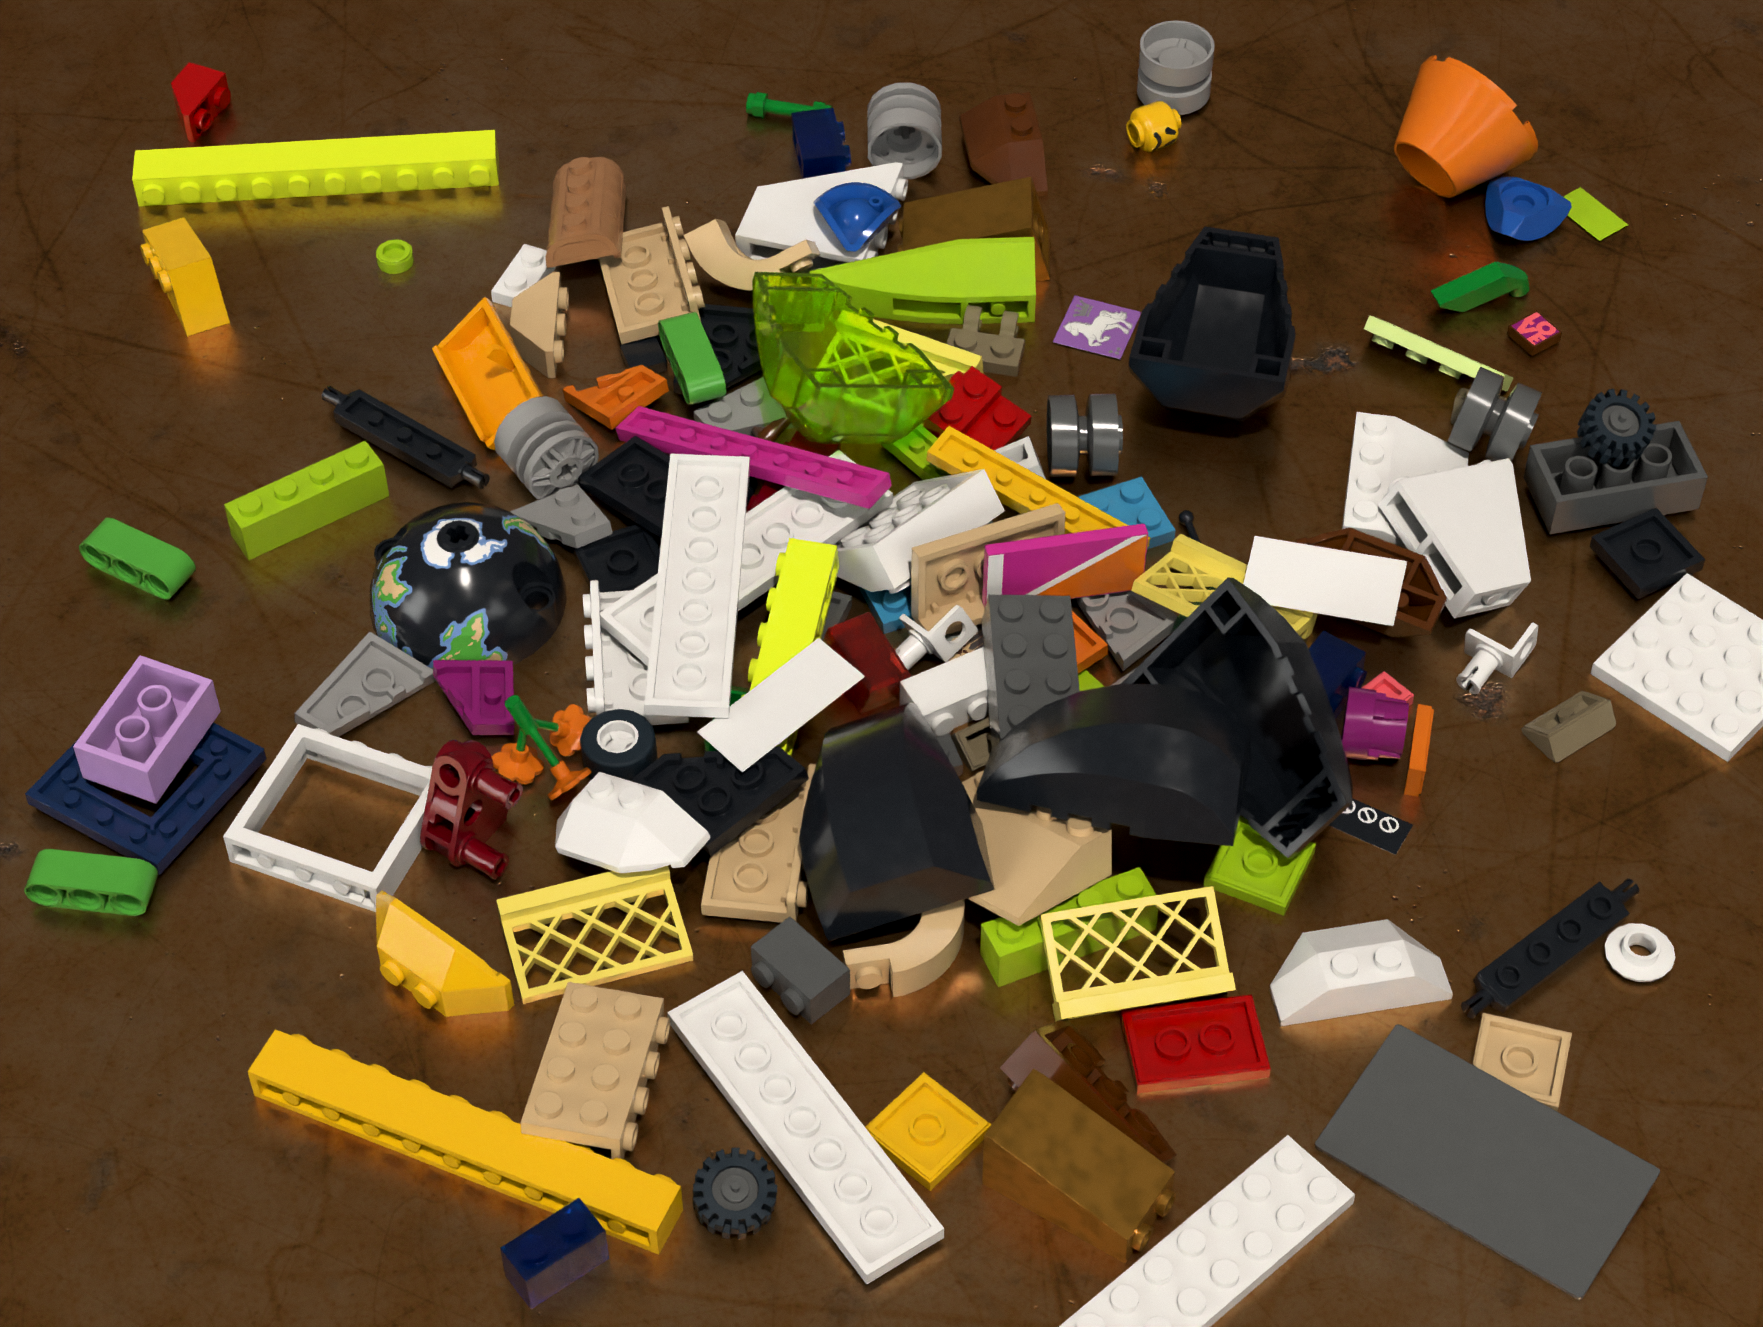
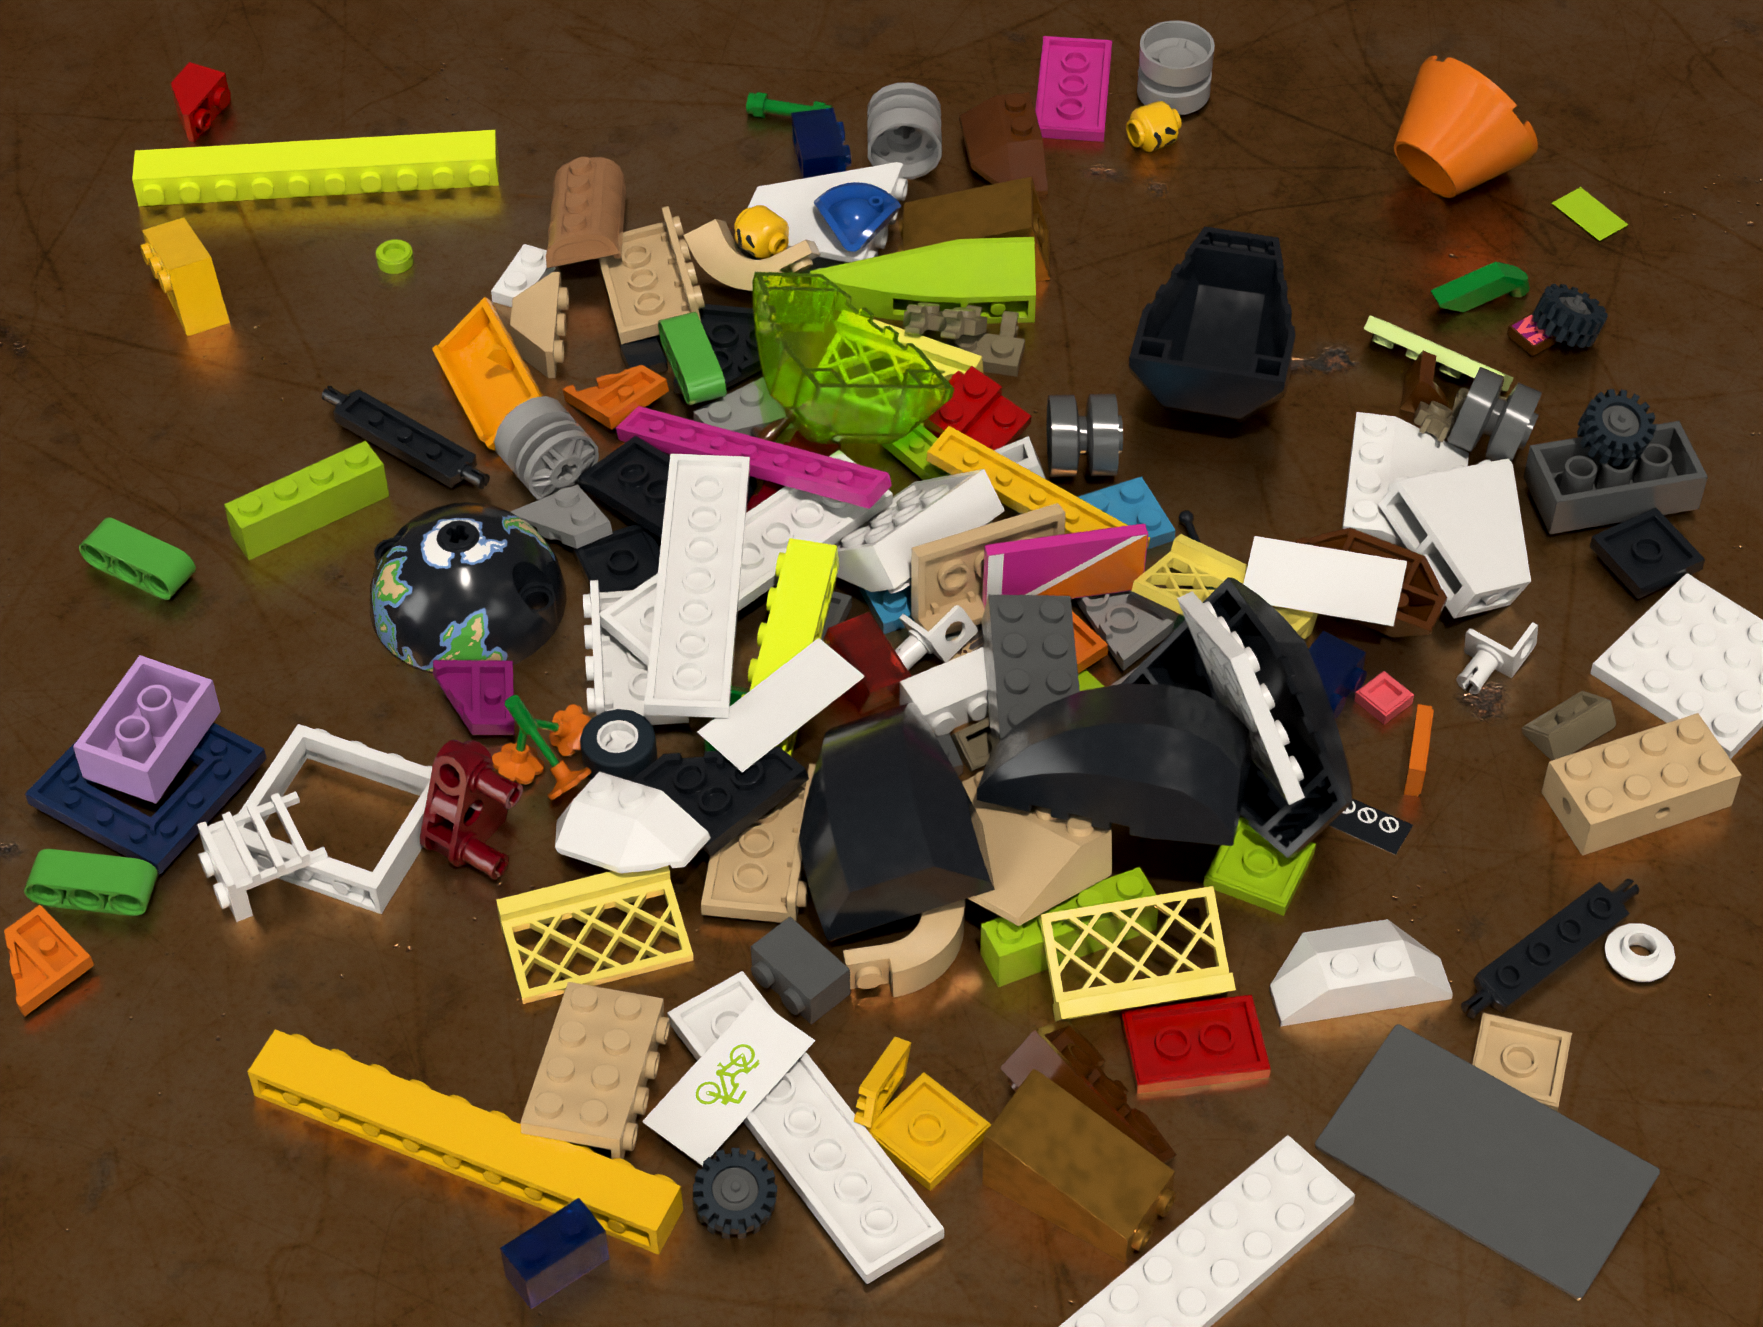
(42, 958): none -> orange wing
(231, 862): none -> white plate
(363, 686): light grey wing -> none
(435, 964): yellow wedge -> none
(728, 1081): none -> white sticker
(761, 232): none -> yellow head
(882, 1081): none -> yellow tile
(950, 322): none -> dark tan plate
(1073, 88): none -> dark pink tile
(1097, 327): medium lavender sticker -> none
(1236, 686): none -> white plate
(1373, 725): magenta piece -> none
(1420, 384): none -> reddish brown tile
(1434, 419): none -> dark tan plate
(1523, 208): blue hat -> none
(1569, 315): none -> black wheel
(1640, 783): none -> tan brick

